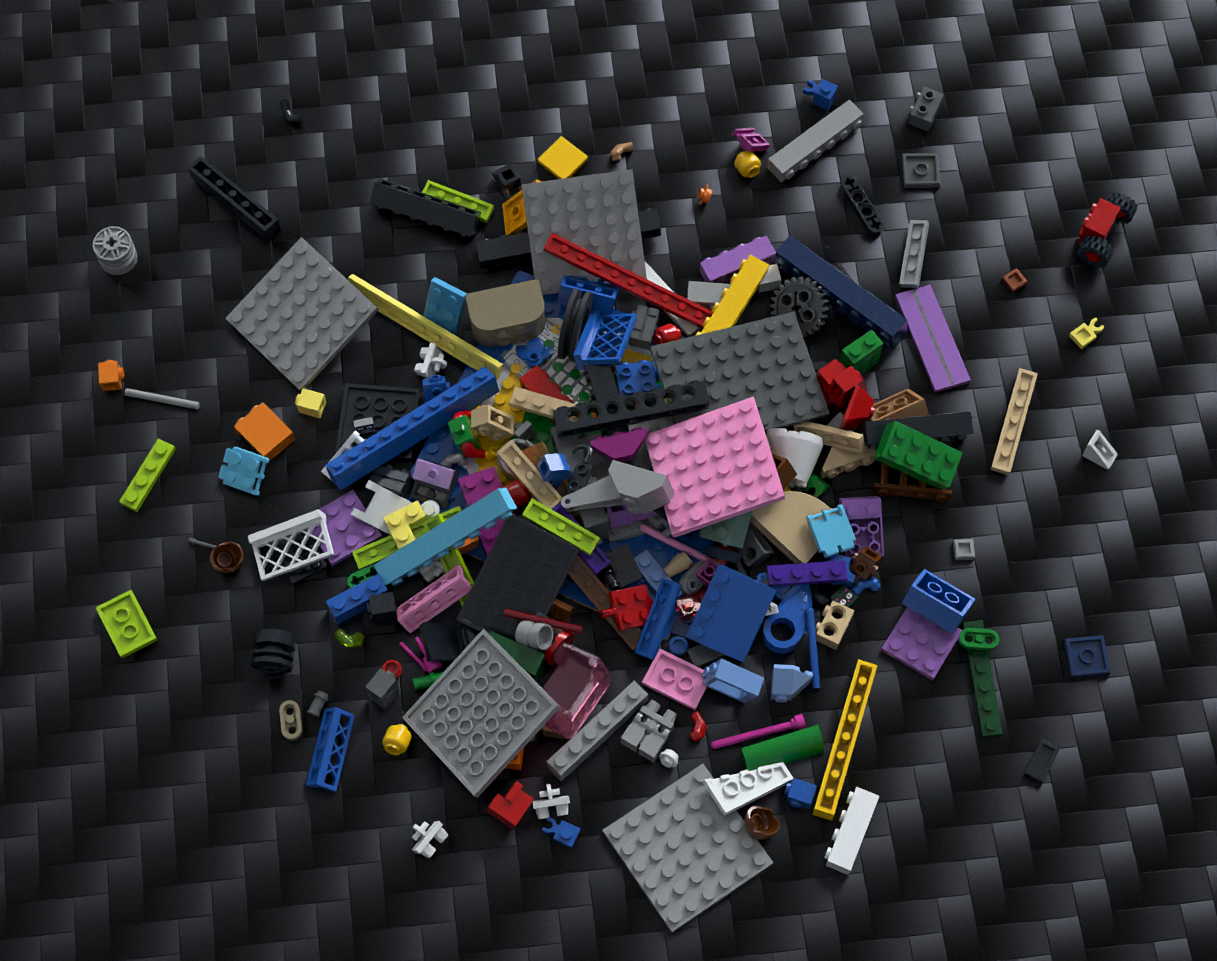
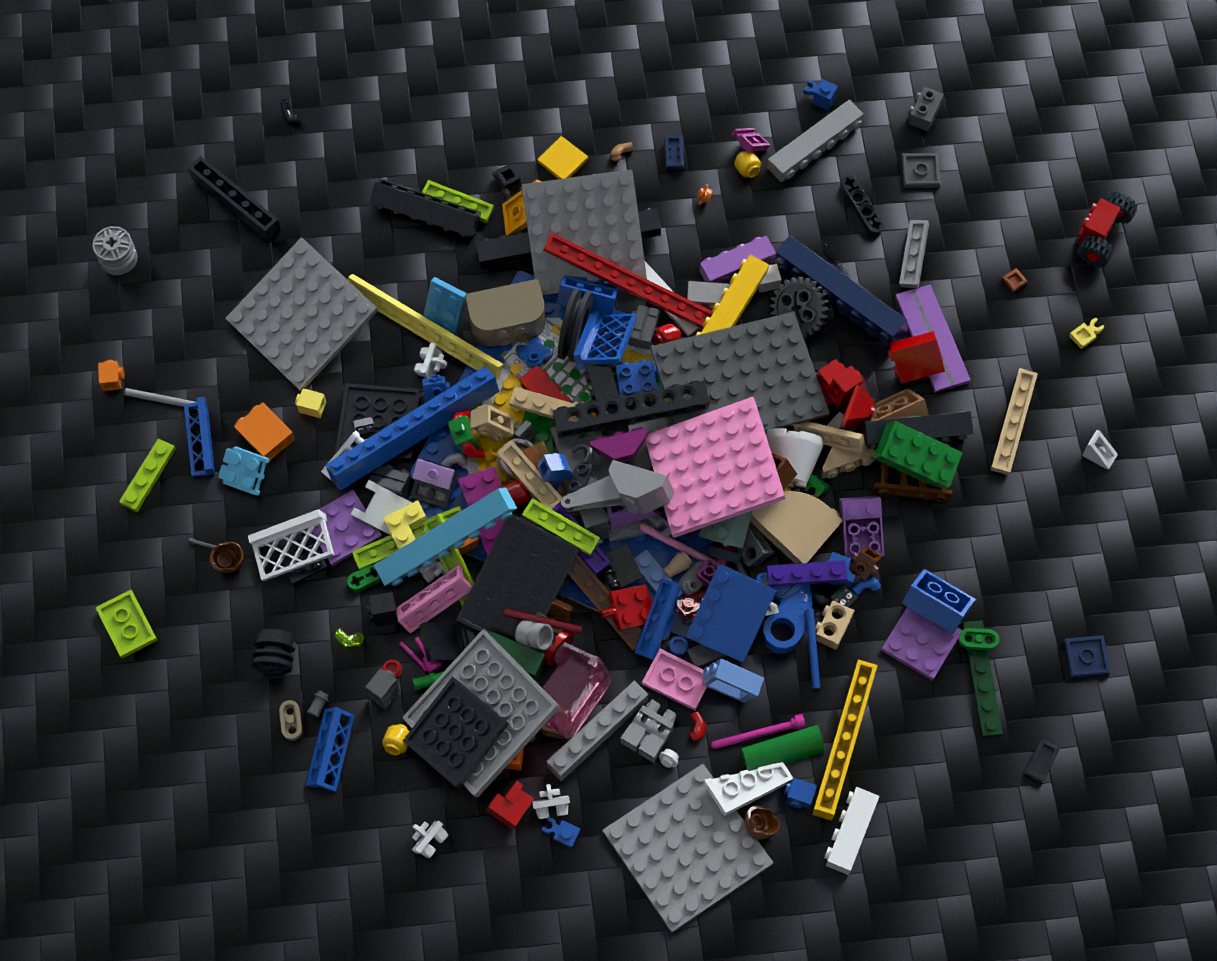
(205, 436): none -> blue fence
(355, 599): blue brick -> none
(430, 508): white plate -> none
(456, 732): none -> black plate
(674, 152): none -> dark blue plate
(788, 682): light blue slope -> none
(831, 531): medium azure plate -> none
(862, 353): green brick -> none
(916, 357): none -> red brick
(964, 549): light grey tile -> none

